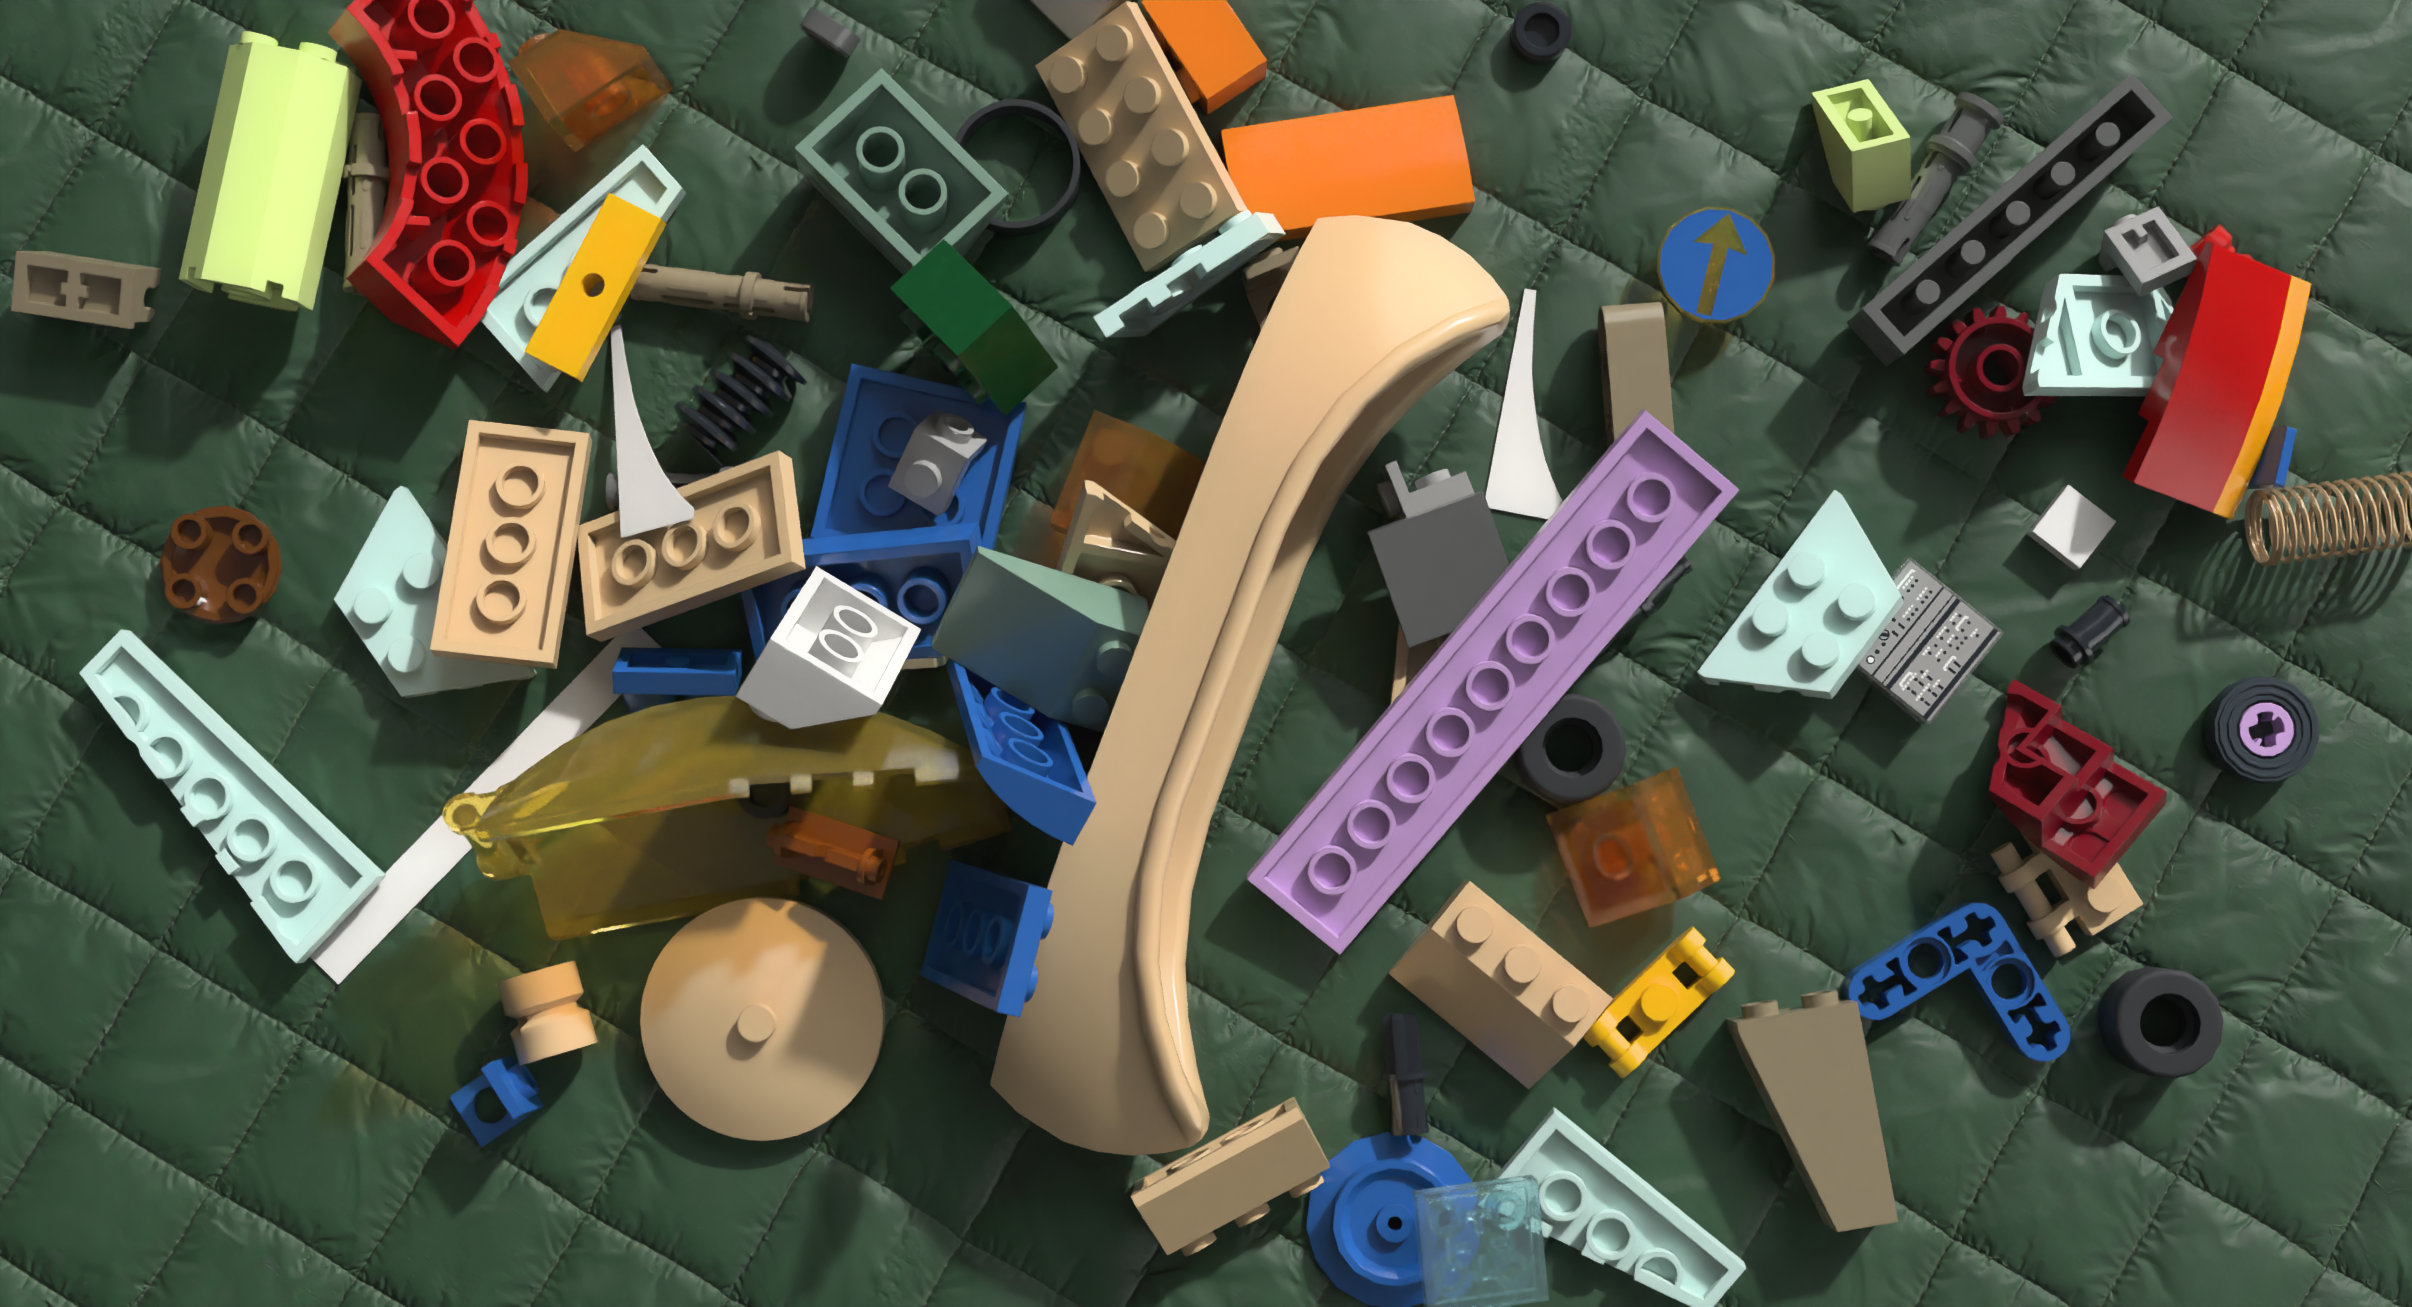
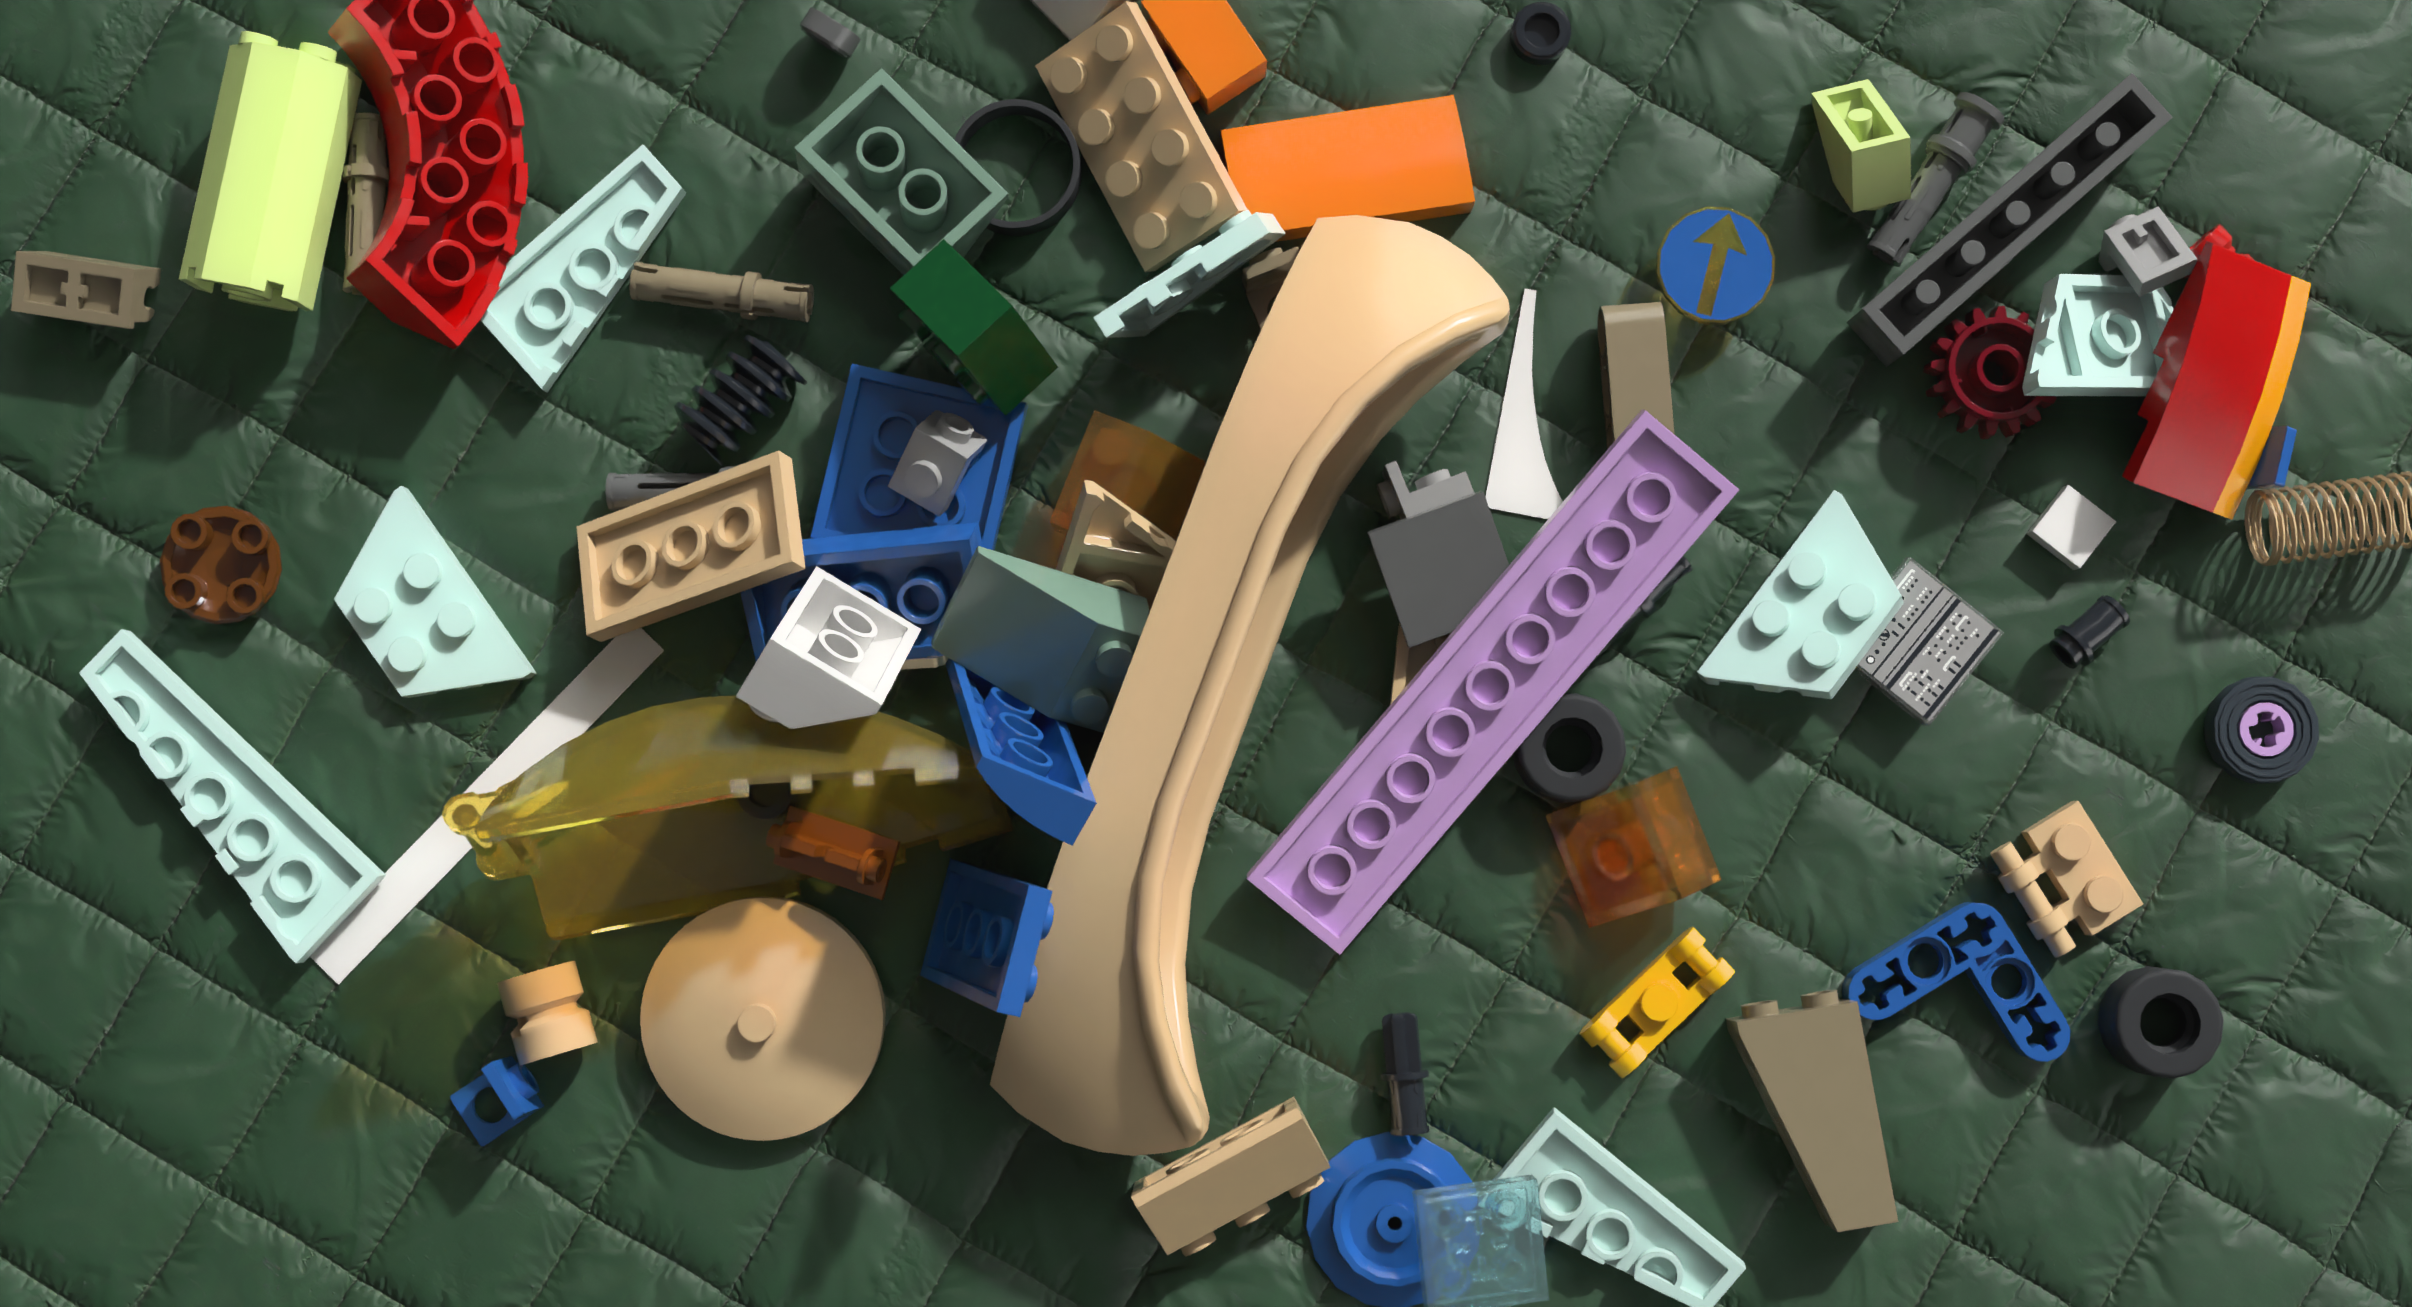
(511, 544): tan plate -> none
(587, 82): clear orange slope -> none
(611, 254): yellow tile -> none
(645, 492): white sticker -> none
(658, 674): blue tile -> none
(1500, 985): tan slope -> none
(2067, 788): dark red slope -> none

